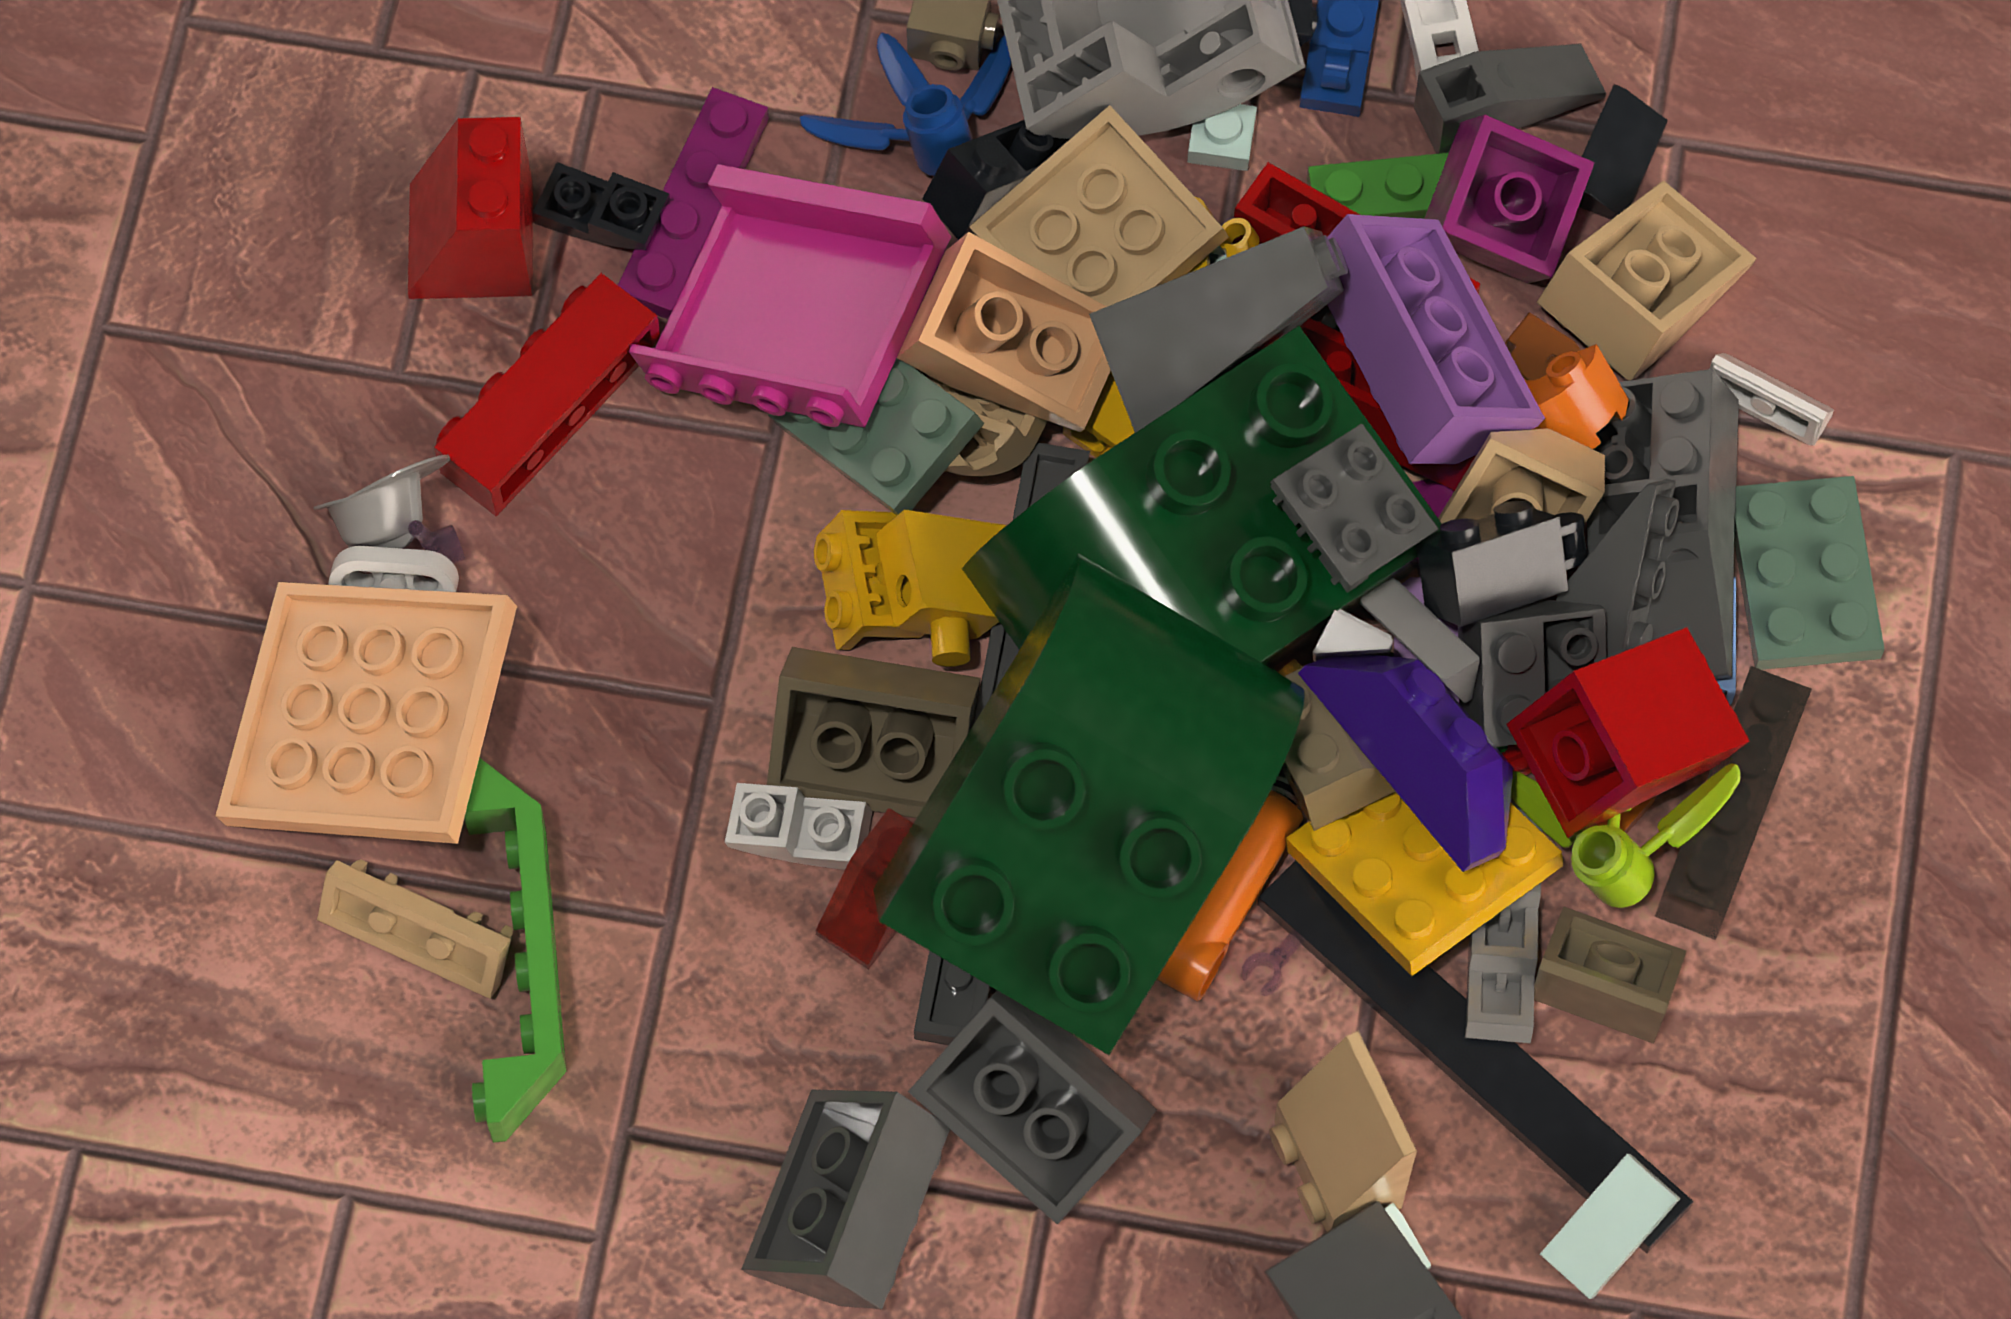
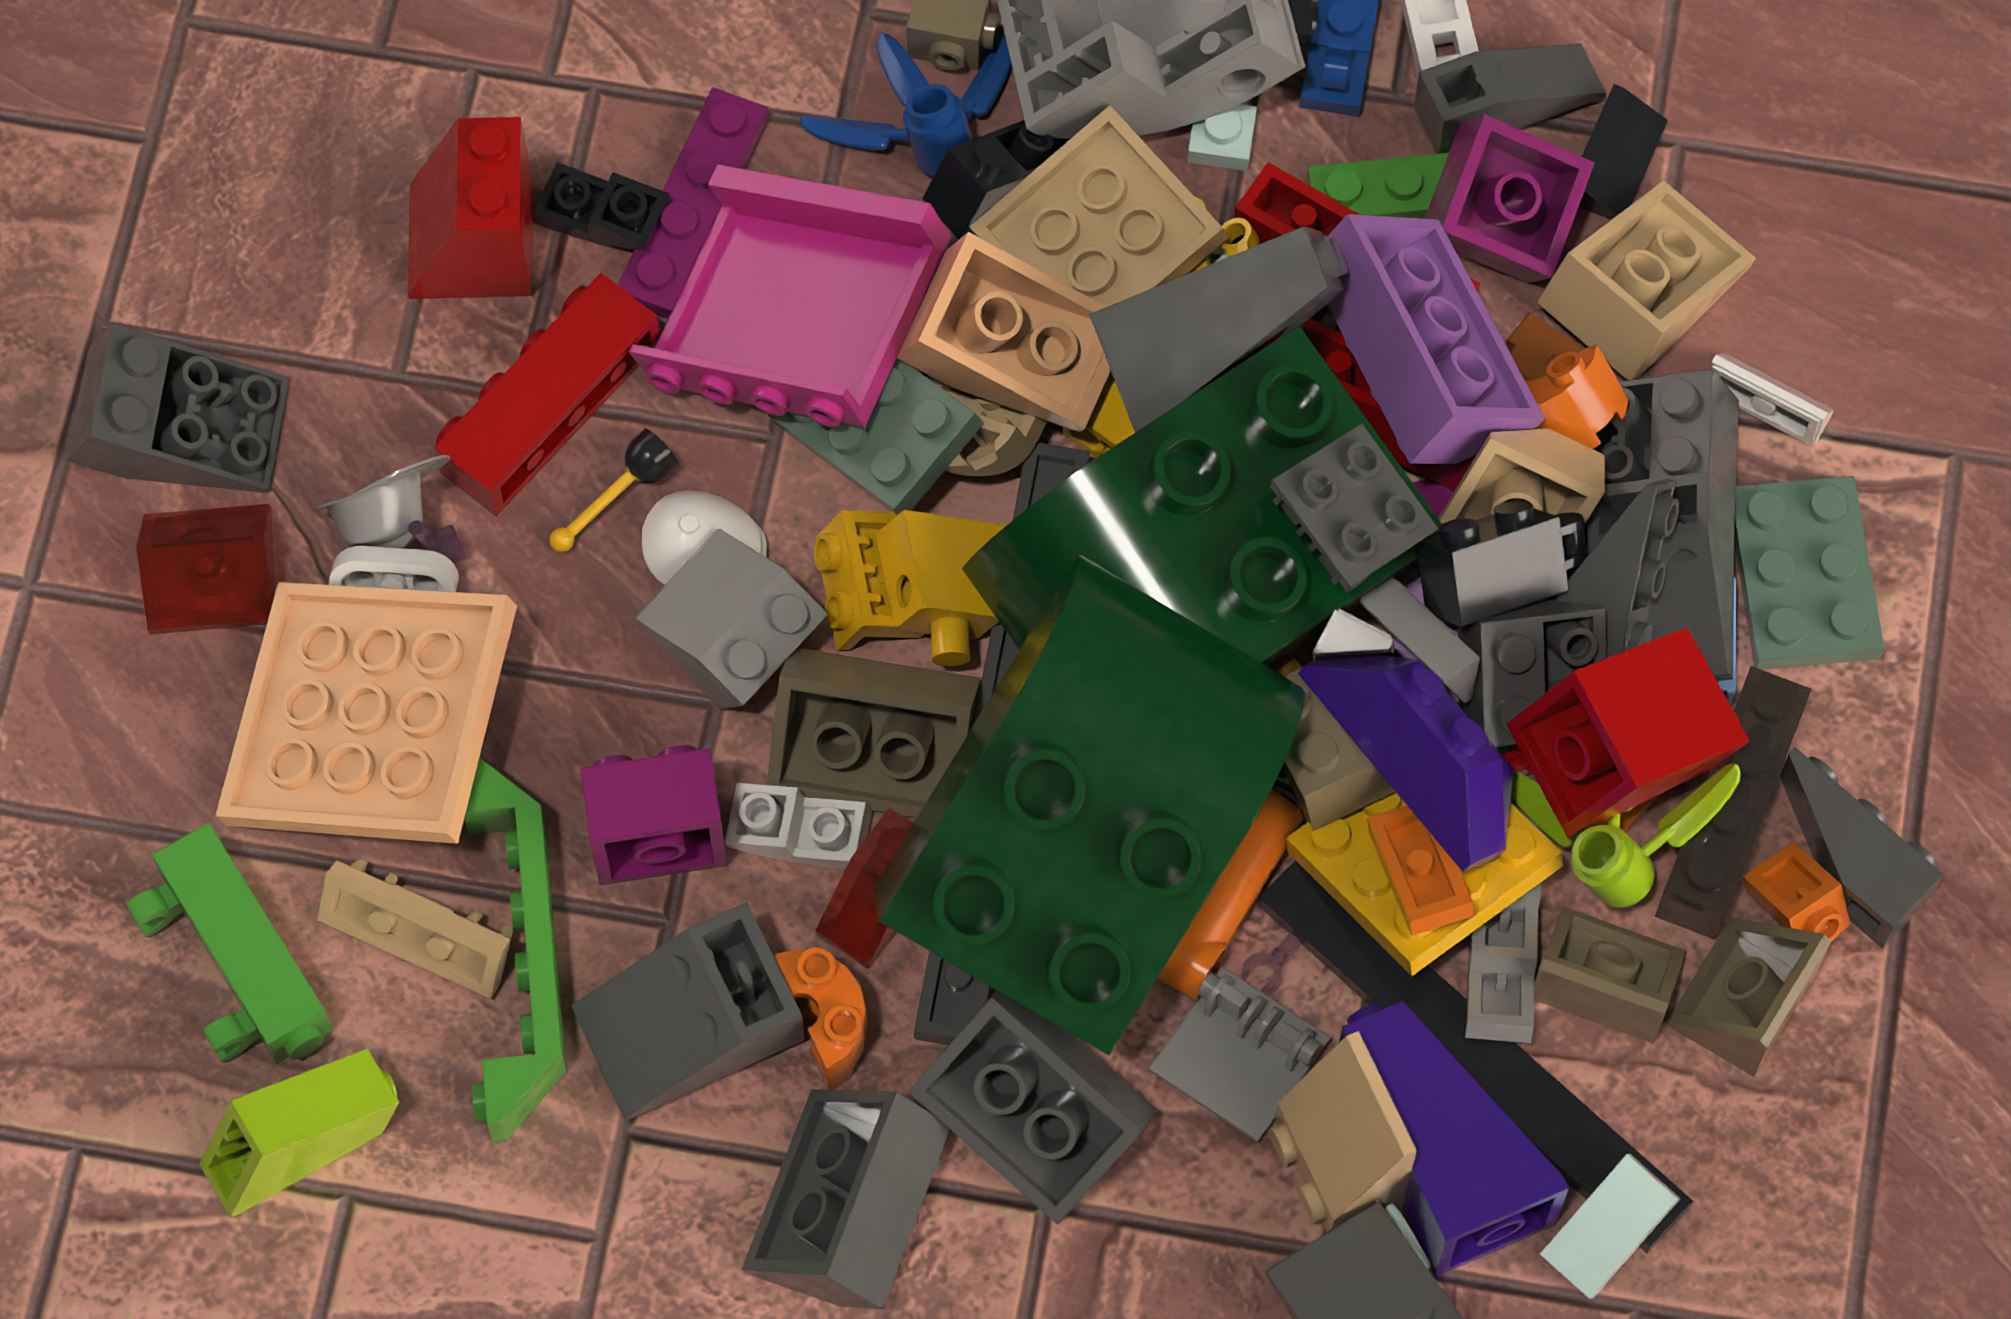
(176, 414): none -> dark grey slope
(207, 568): none -> clear red slope
(241, 943): none -> bright green brick
(296, 1129): none -> lime slope
(645, 461): none -> hinge
(653, 815): none -> magenta brick
(683, 524): none -> white hat
(690, 1013): none -> dark grey slope
(729, 619): none -> light grey slope
(835, 1002): none -> orange cylinder
(1238, 1053): none -> light grey hinge
(1419, 871): none -> orange plate
(1474, 1170): none -> dark purple slope
(1748, 990): none -> dark tan slope
(1799, 892): none -> orange bracket
(1878, 870): none -> dark grey slope

